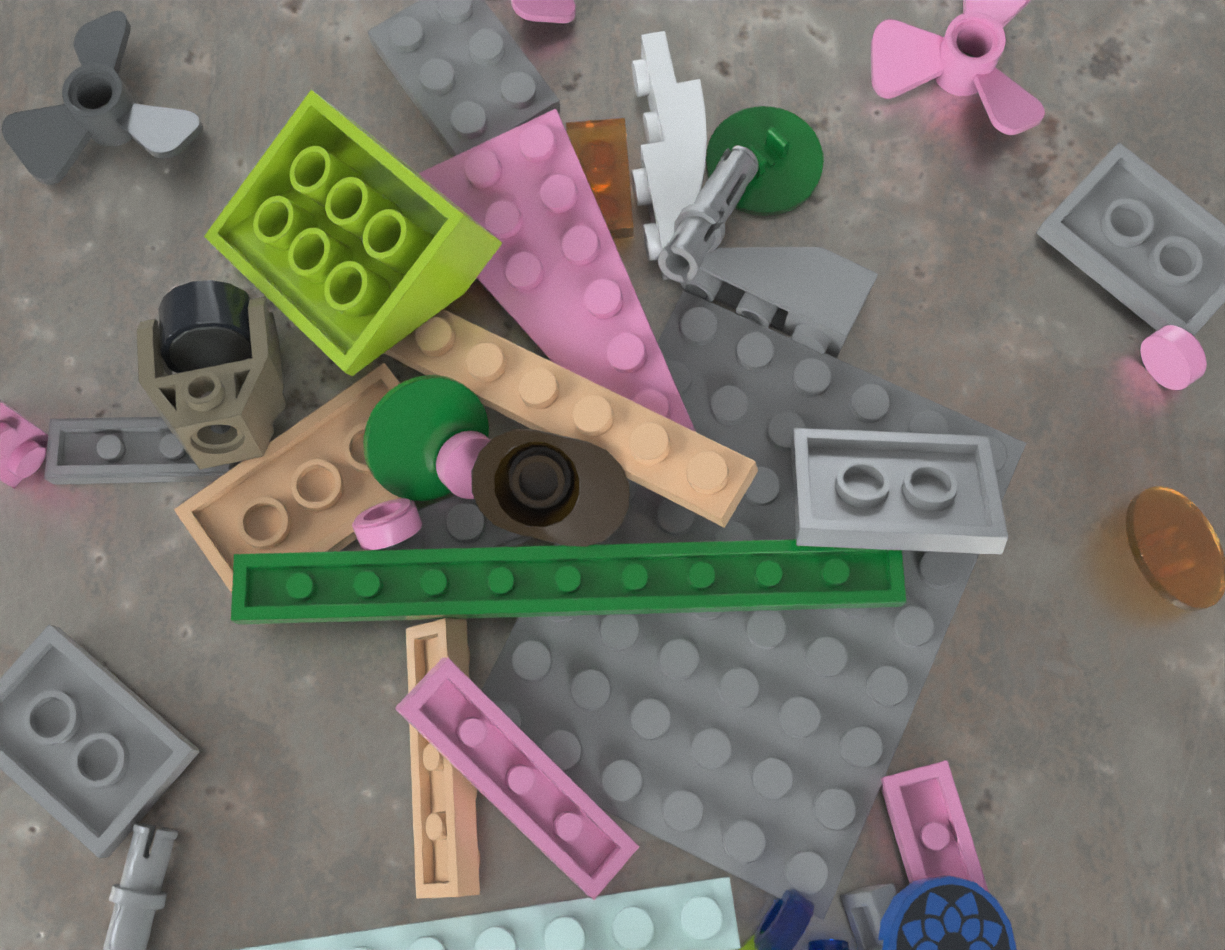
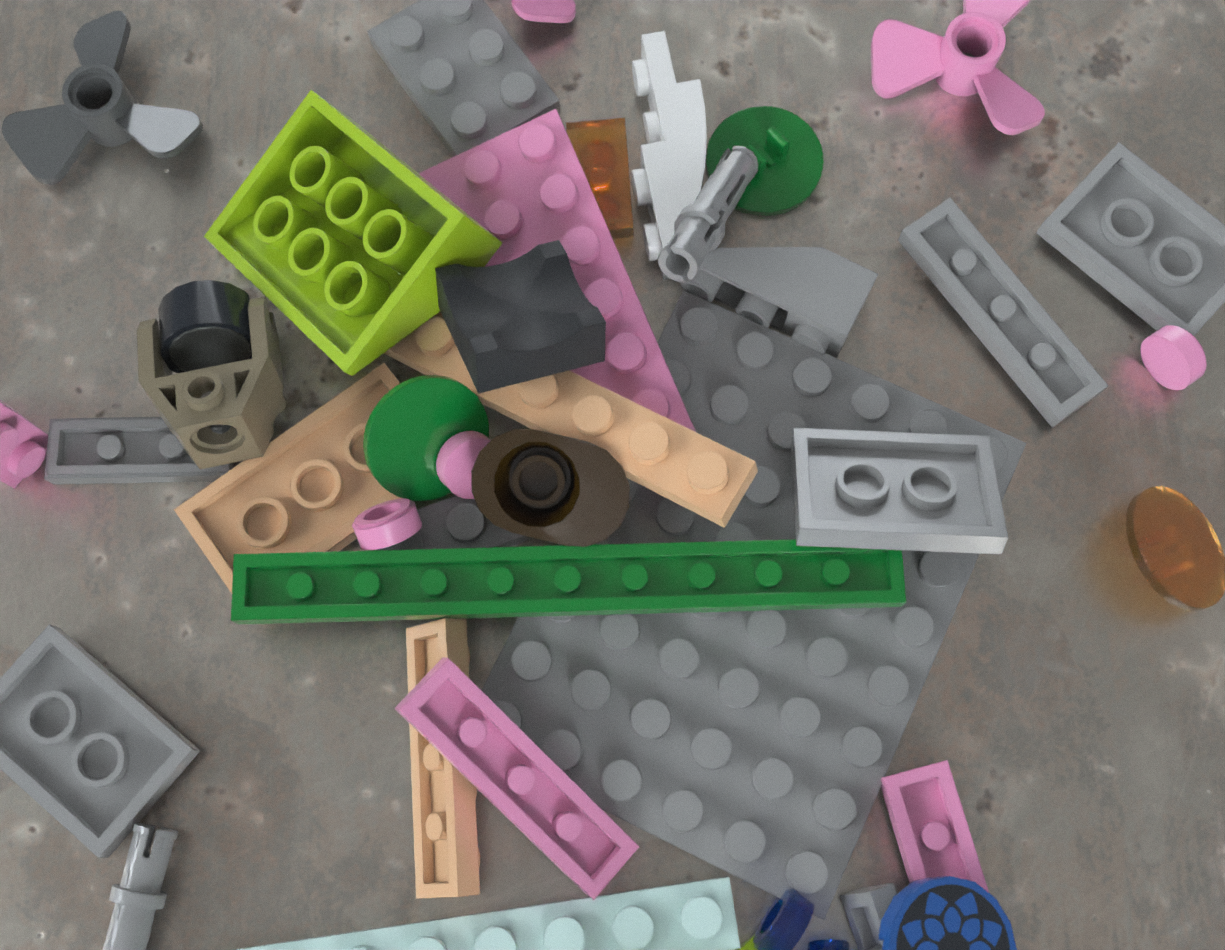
(520, 318): none -> black brick
(1002, 312): none -> light grey plate

